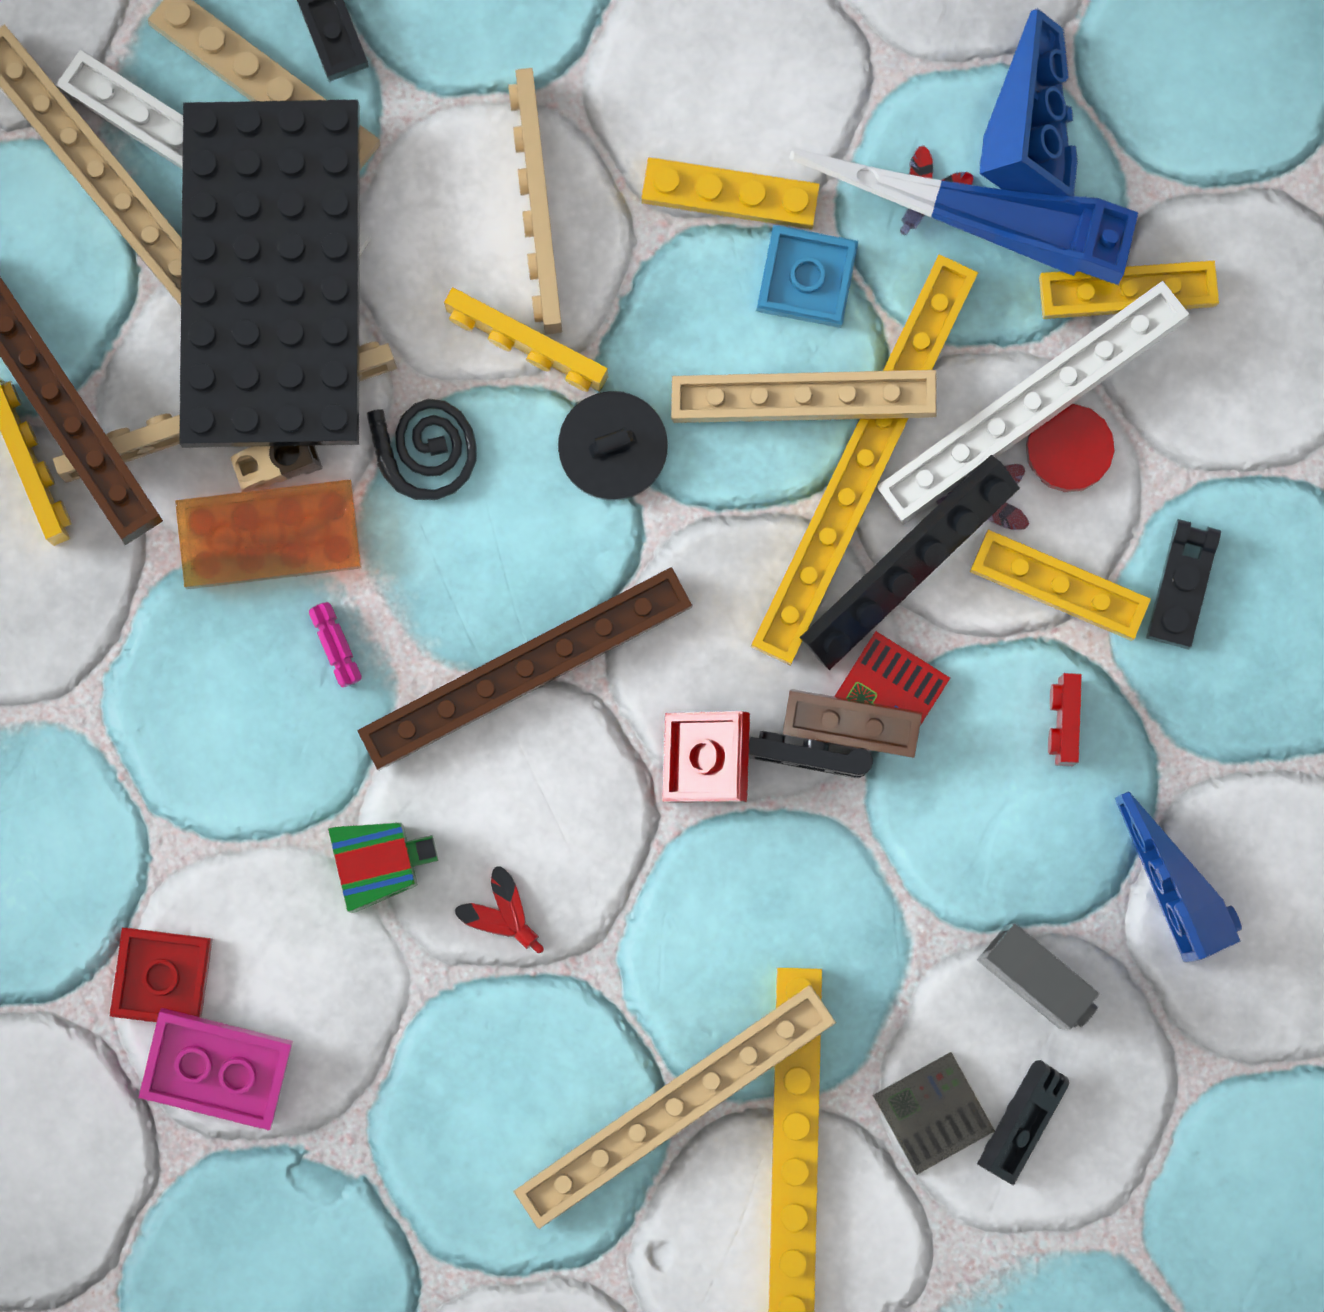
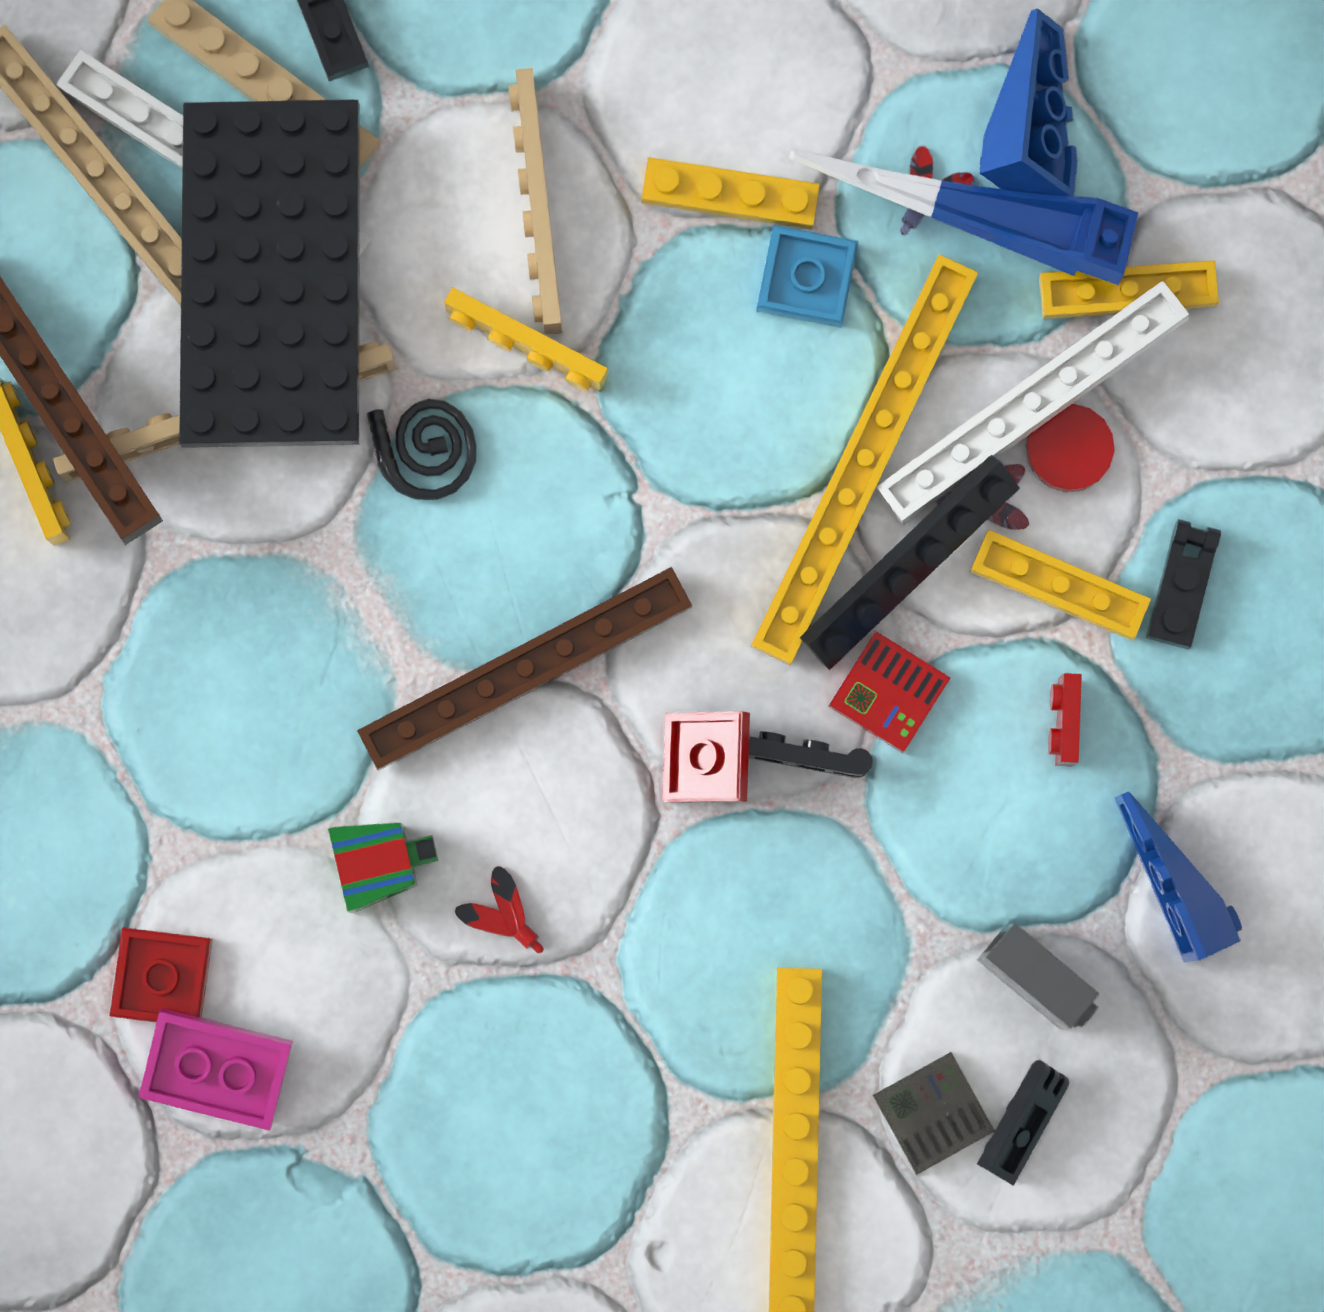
(266, 465): leg -> none
(268, 534): clear orange plate -> none
(335, 644): dark pink axle -> none
(612, 445): black shield -> none
(674, 1107): tan plate -> none
(804, 396): tan plate -> none
(852, 723): reddish brown plate -> none

